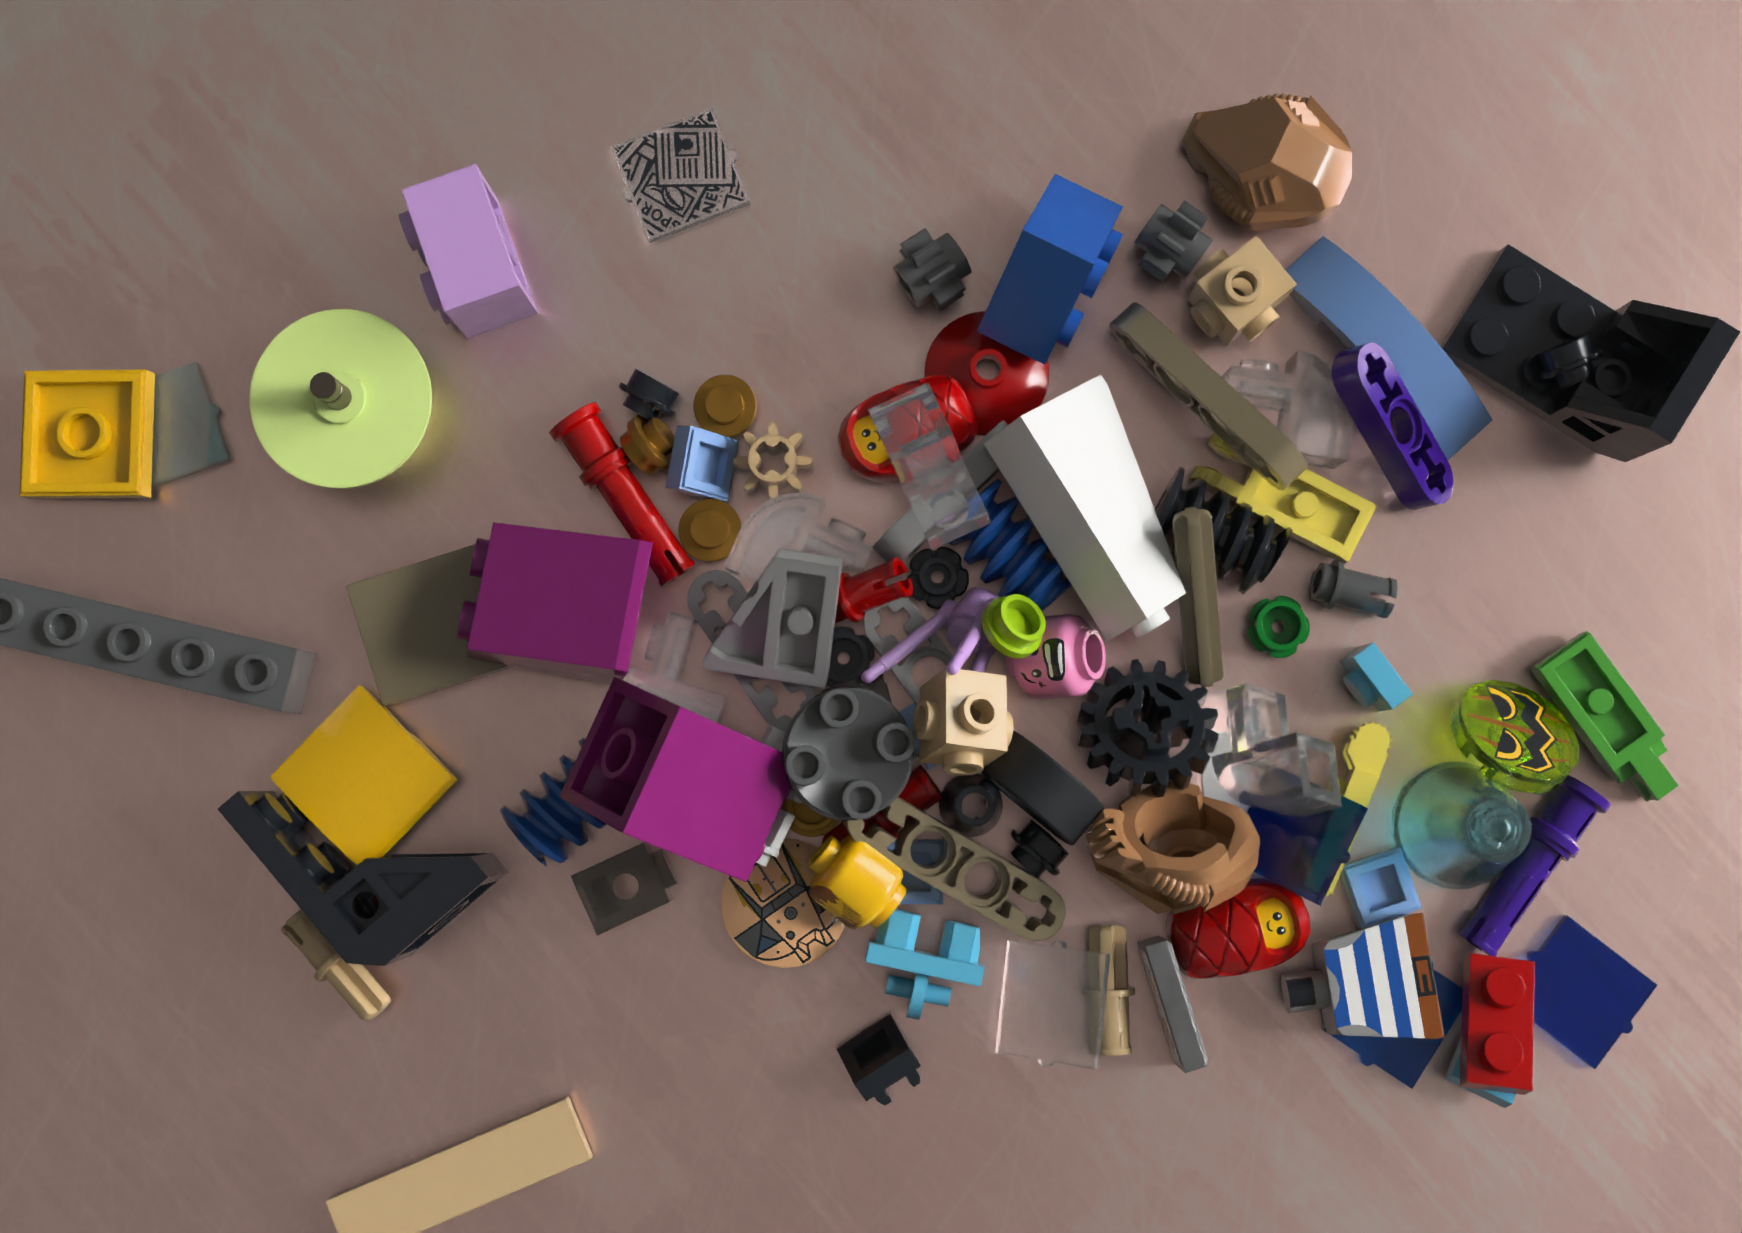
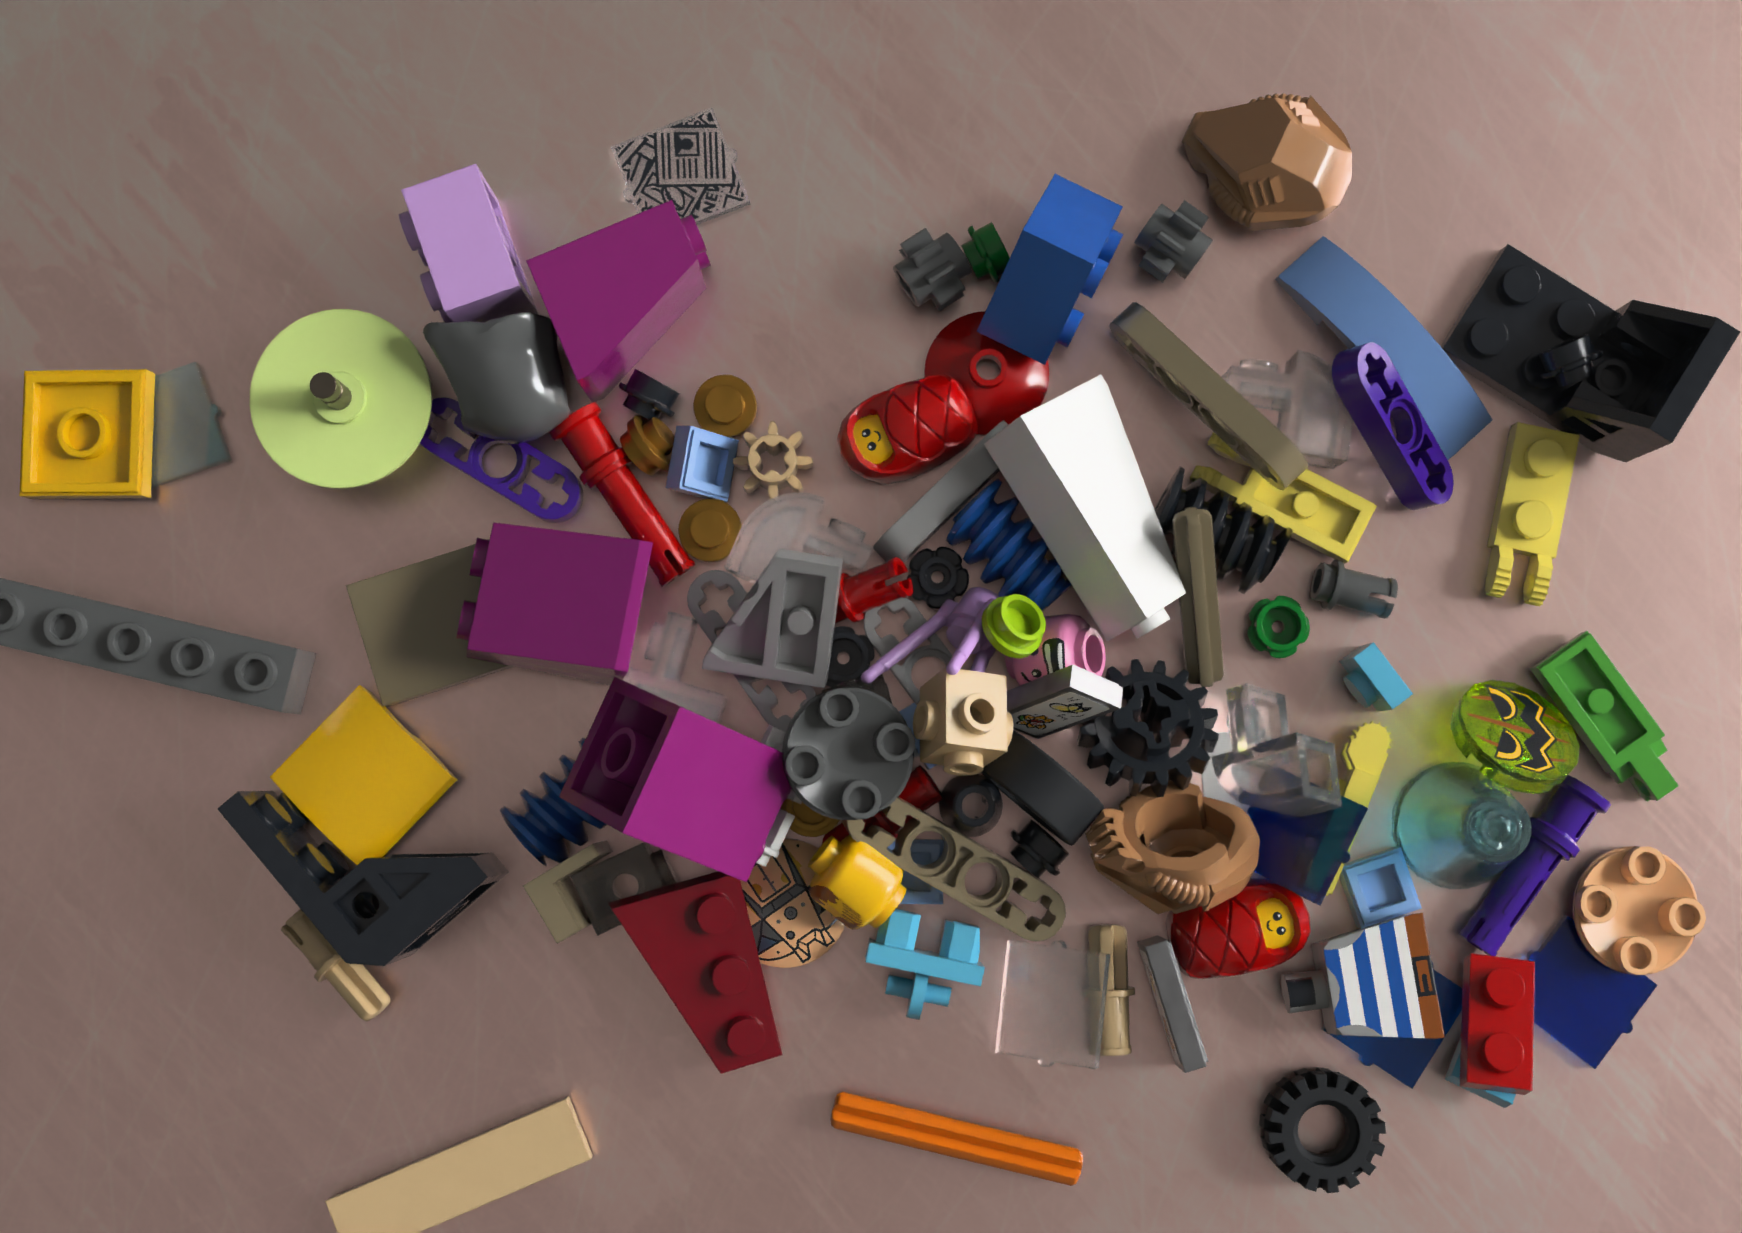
(503, 374): none -> dark grey piece
(530, 499): none -> dark purple beam
(557, 896): none -> dark tan panel
(620, 291): none -> magenta slope
(708, 963): none -> dark red wing
(879, 1059): black tile -> none
(929, 465): clear brick -> none
(956, 1138): none -> orange axle
(986, 252): none -> green plate
(1061, 701): none -> tile
(1239, 292): tan brick -> none
(1360, 1136): none -> black tyre
(1530, 508): none -> light yellow hinge
(1636, 910): none -> light nougat dish

